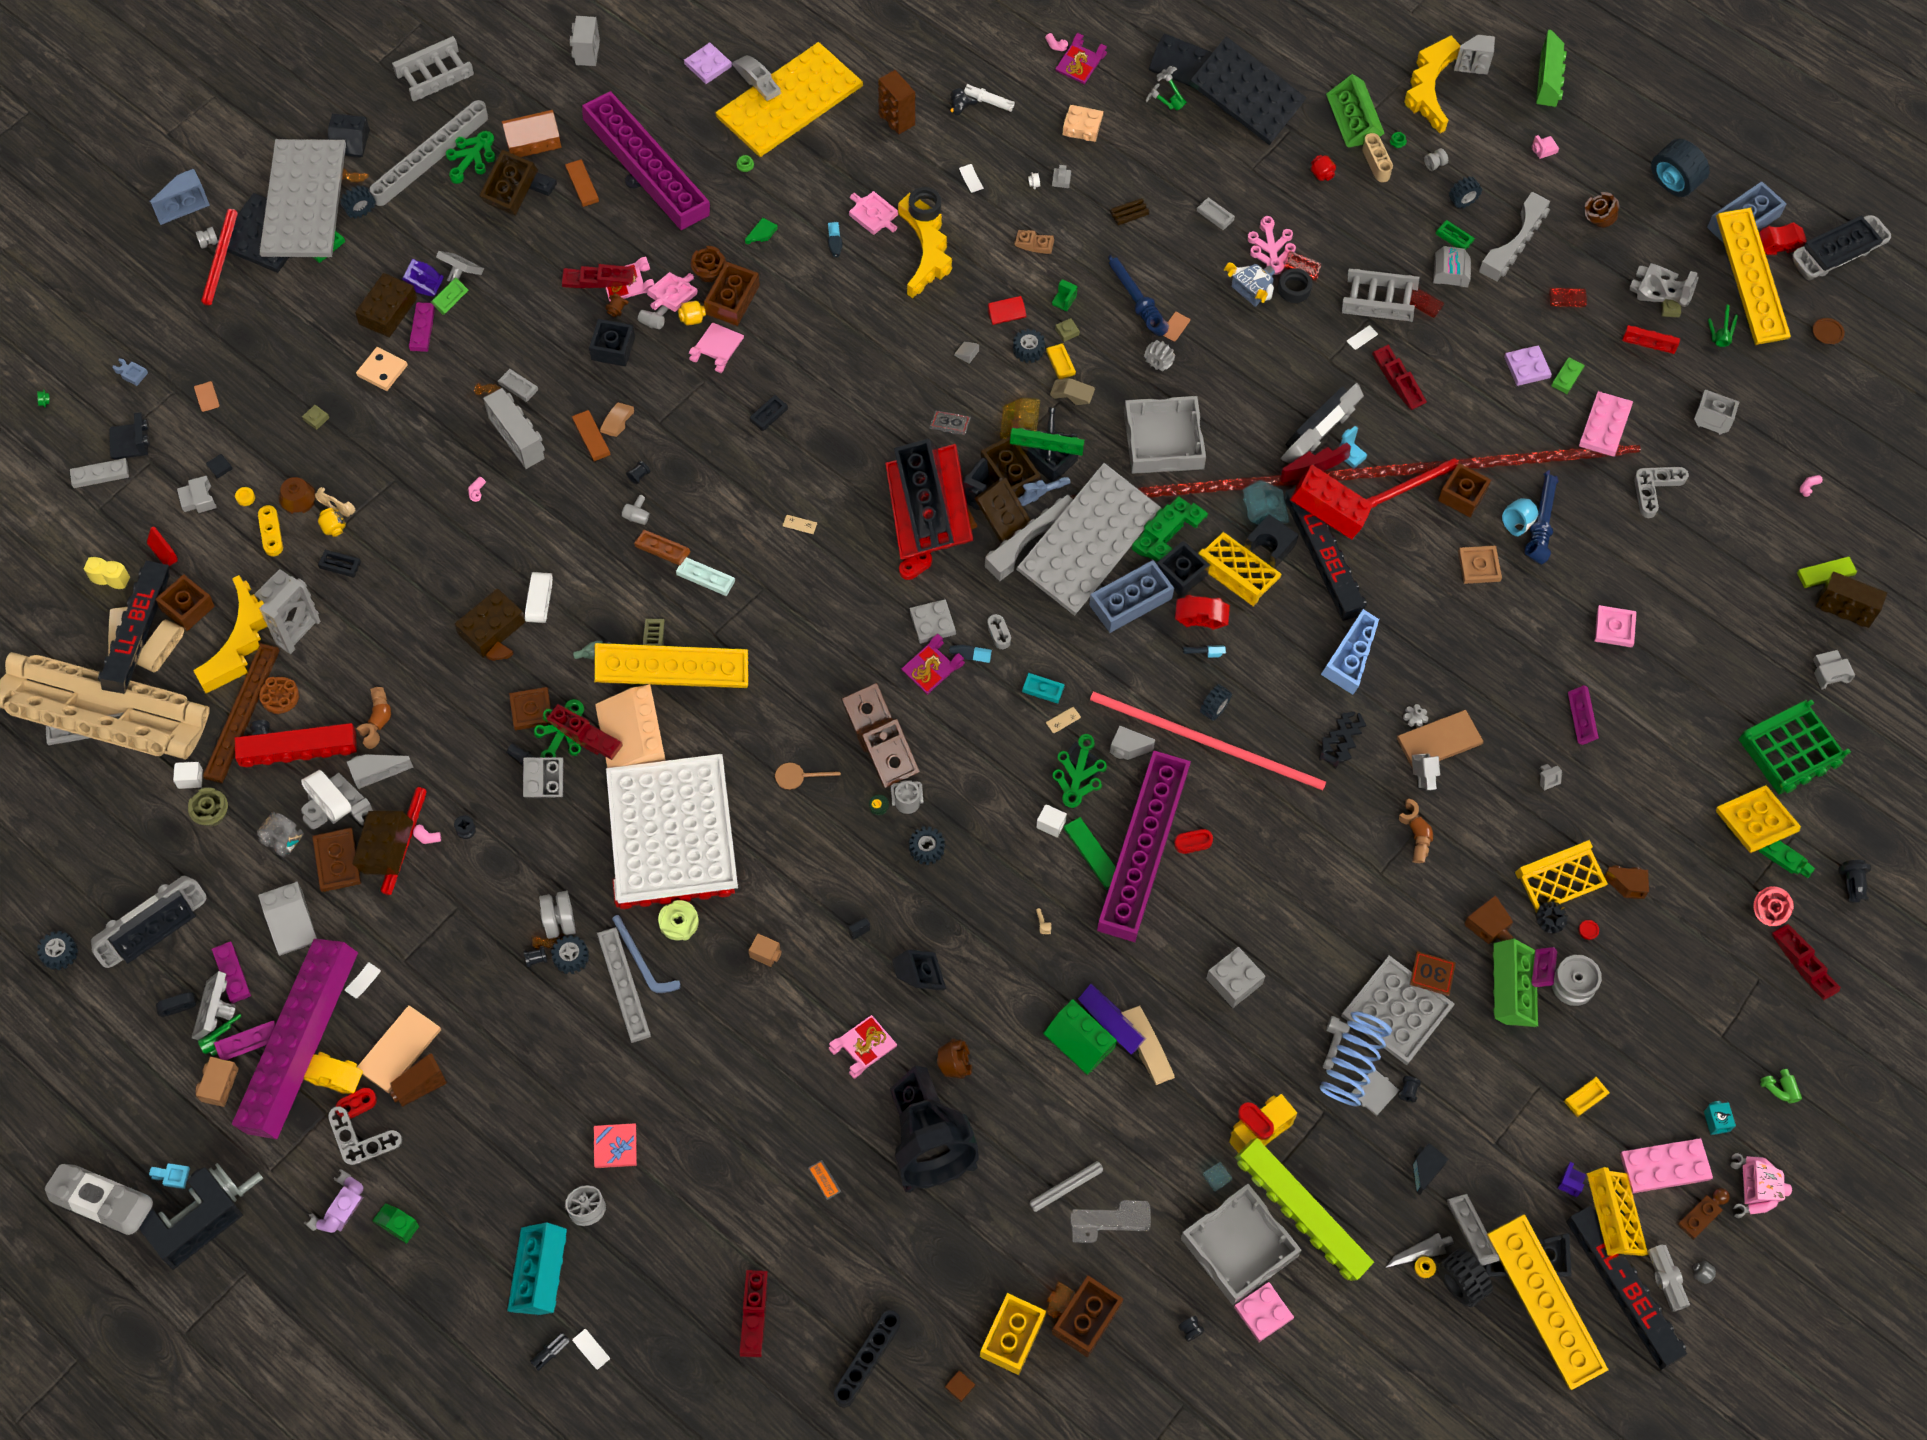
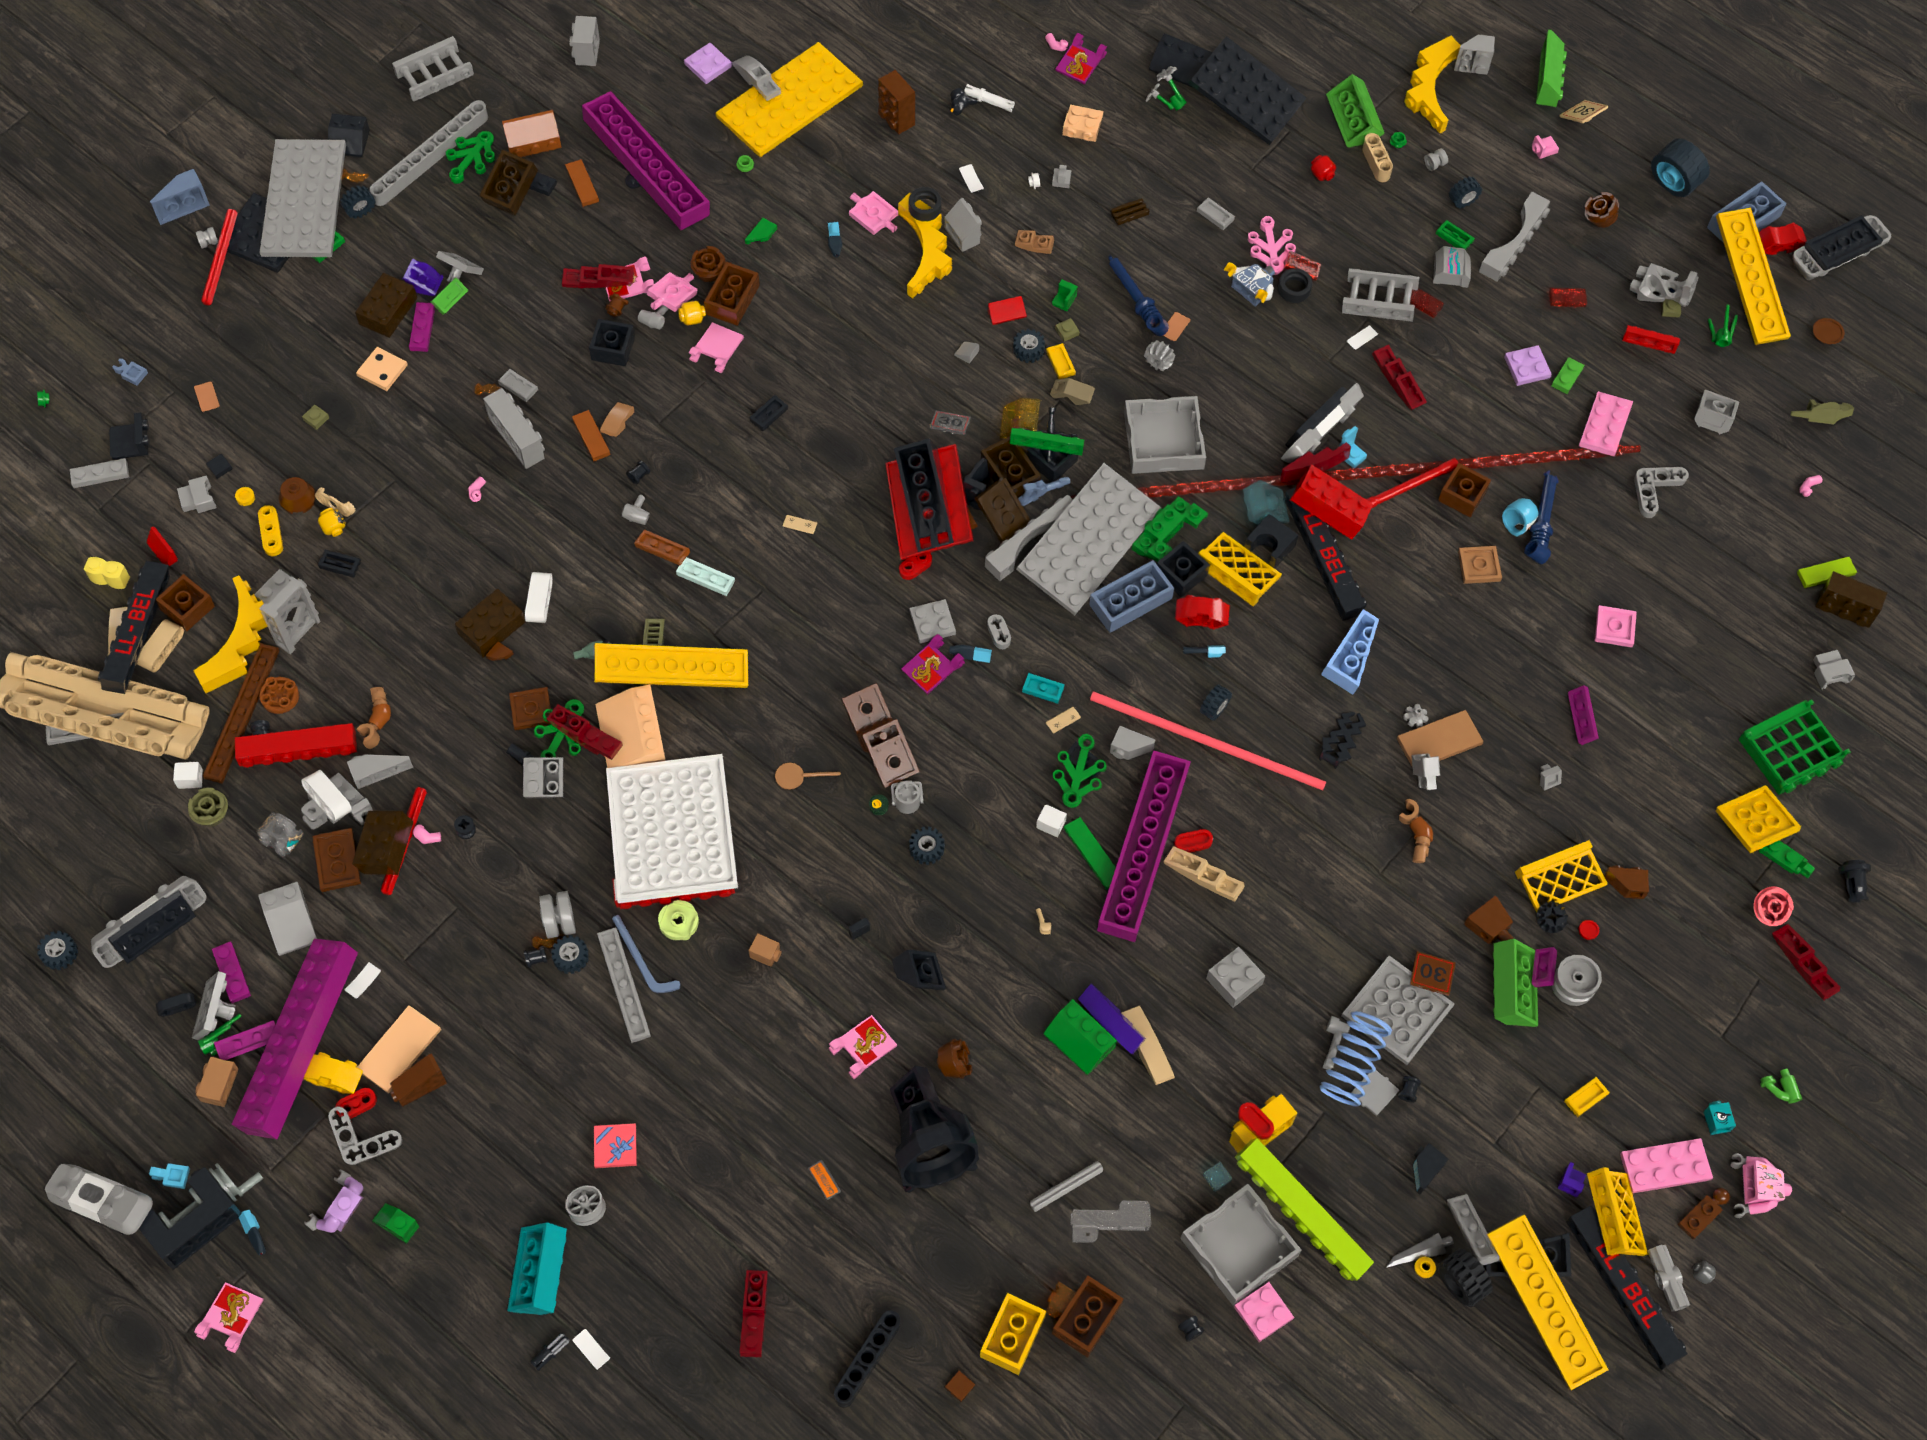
(230, 1315): none -> flag
(251, 1227): none -> piece
(963, 225): none -> light grey slope
(1202, 873): none -> tan slope
(1583, 111): none -> tan piece
(1825, 413): none -> olive animal

